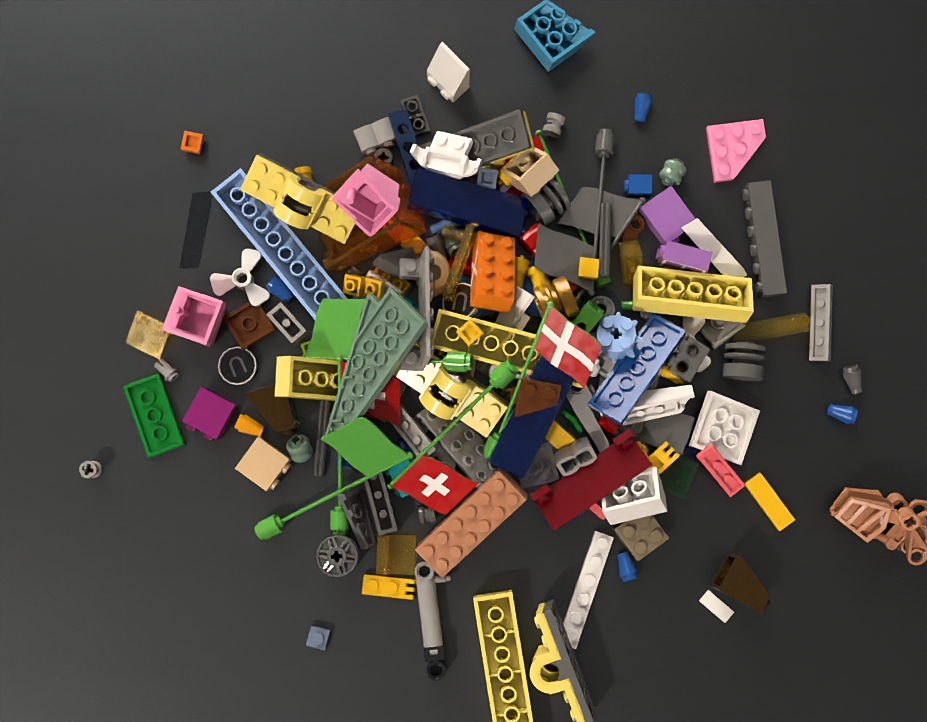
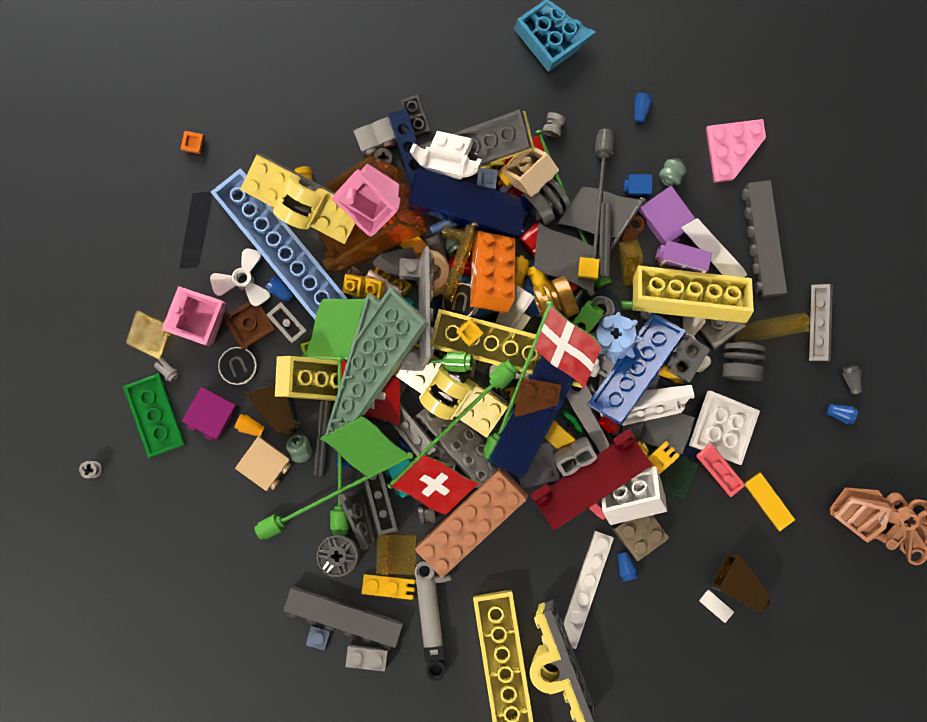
(343, 617): none -> dark grey brick
(367, 657): none -> light grey brick
(448, 73): white slope -> none

